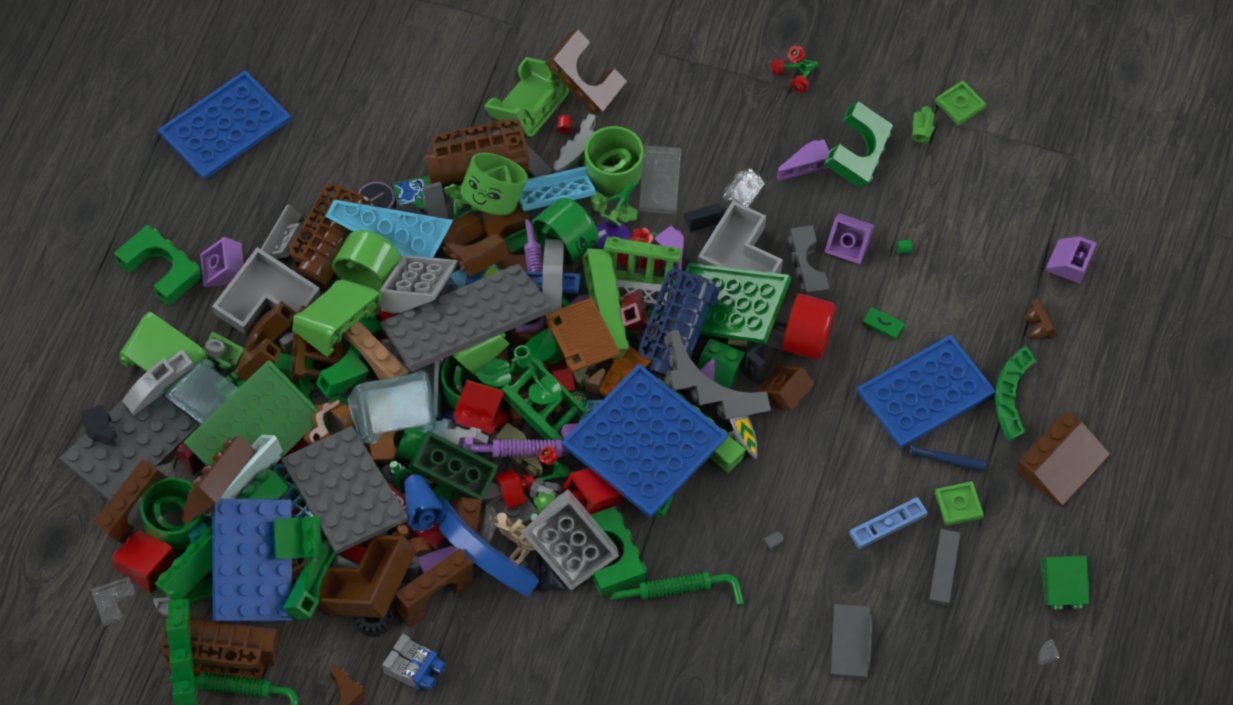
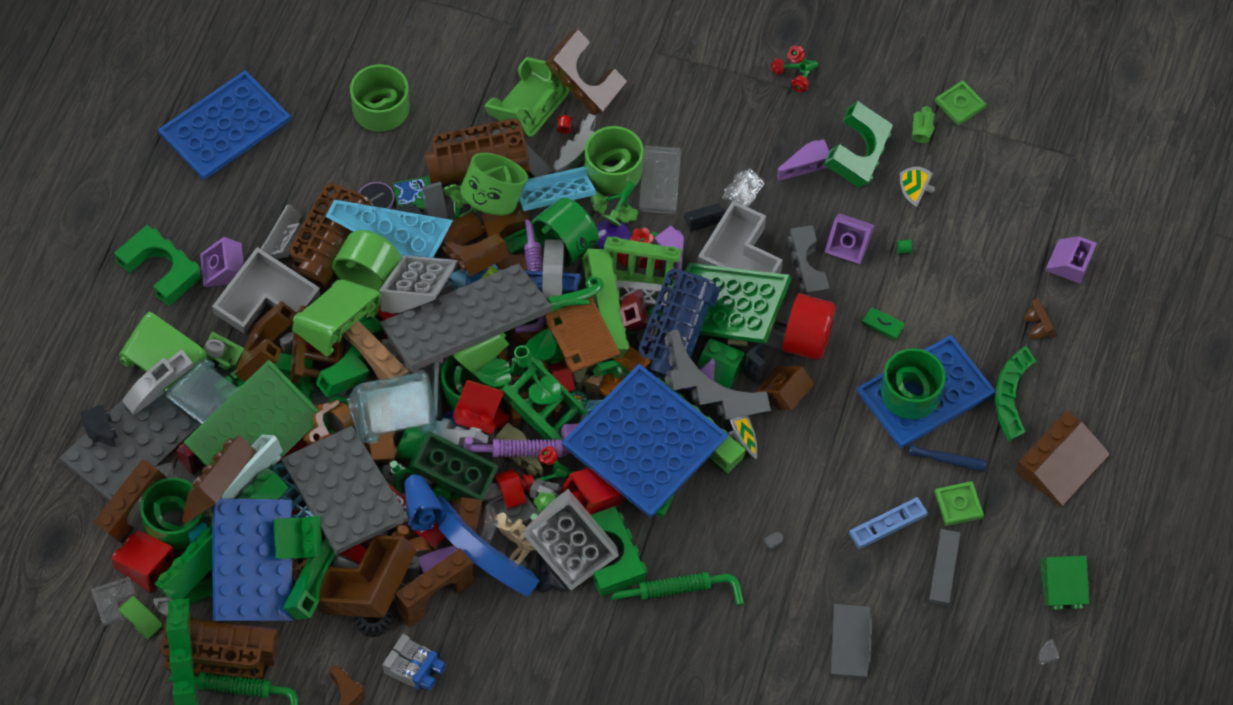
(140, 617): none -> bright green slope
(380, 83): none -> bright green piece
(577, 297): none -> green plant
(604, 368): none -> green slope
(915, 182): none -> shield
(916, 367): none -> green piece

